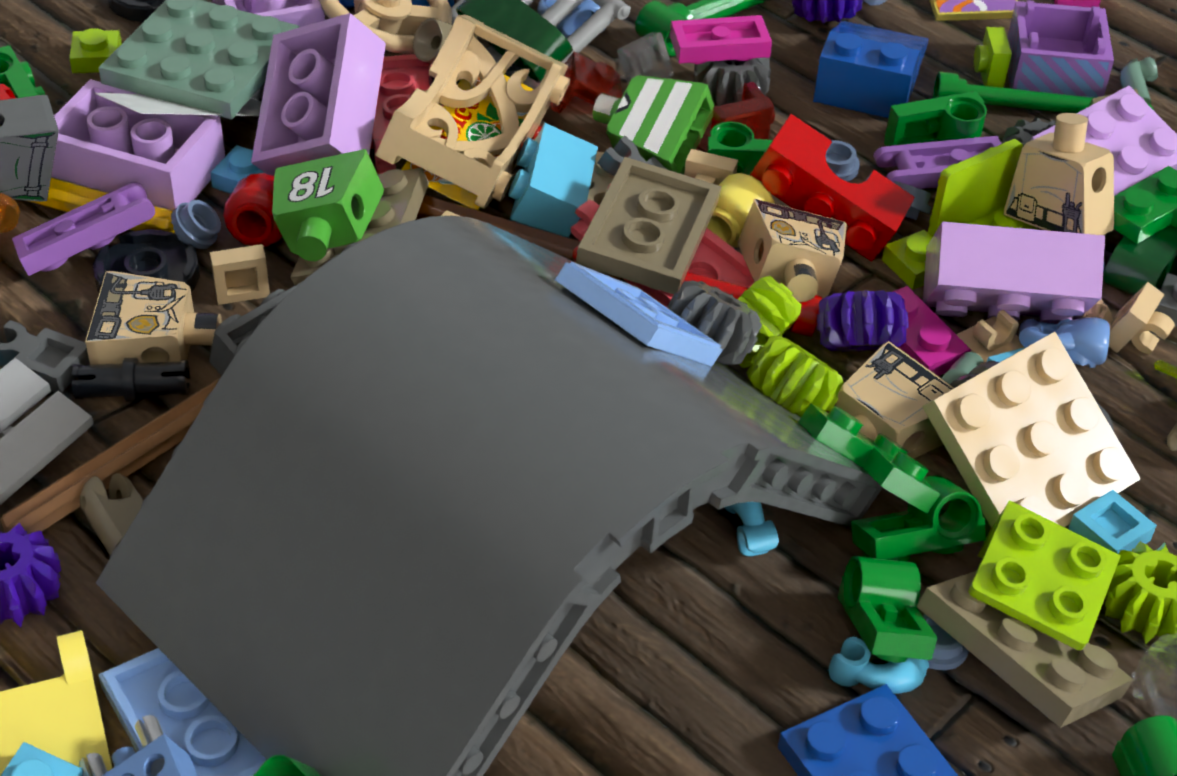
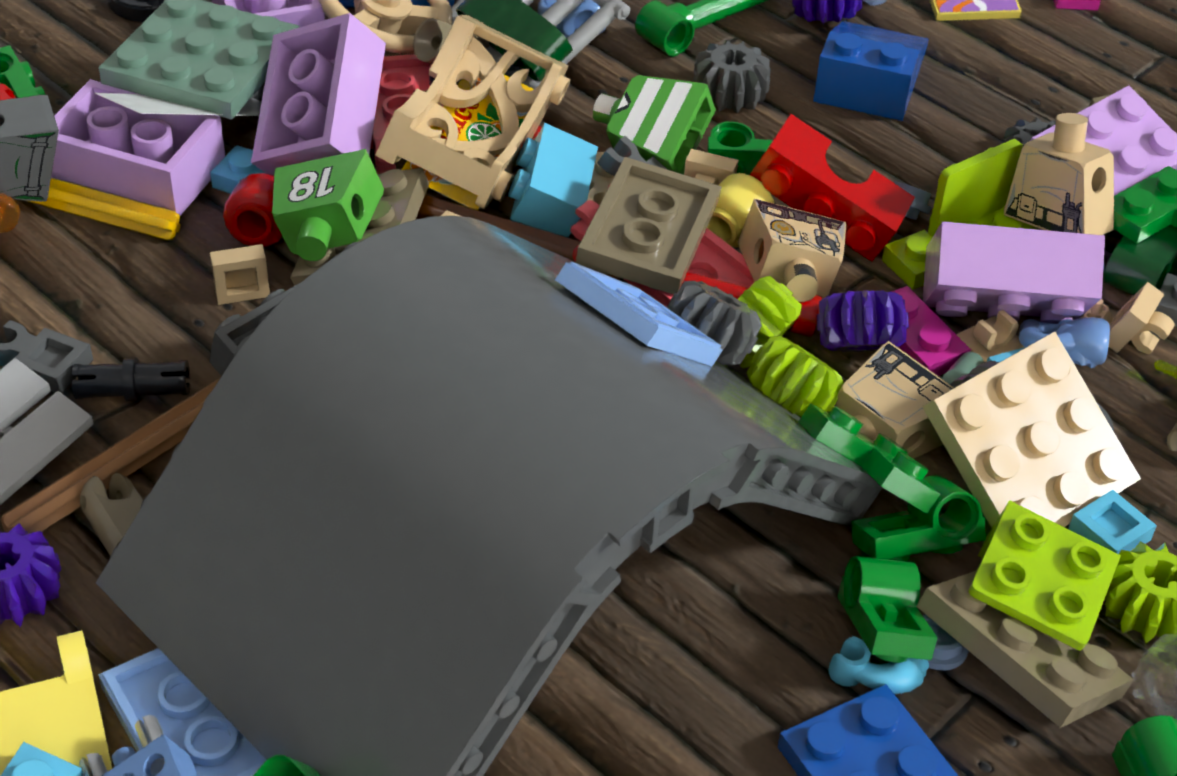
(83, 228): medium lavender hinge -> none
(92, 48): lime plate -> none
(146, 321): tan torso -> none
(151, 255): black tile -> none
(196, 224): sand blue plate -> none
(588, 81): clear red bracket -> none
(645, 58): clear tile -> none
(720, 39): dark pink plate -> none
(753, 111): clear red bracket -> none
(755, 534): medium azure arm -> none
(842, 160): sand blue plate -> none
(923, 162): medium lavender hinge -> none
(936, 119): green plate -> none
(950, 84): green piece -> none
(993, 57): lime plate -> none
(1059, 49): medium lavender container -> none
(1136, 73): sand green arm -> none

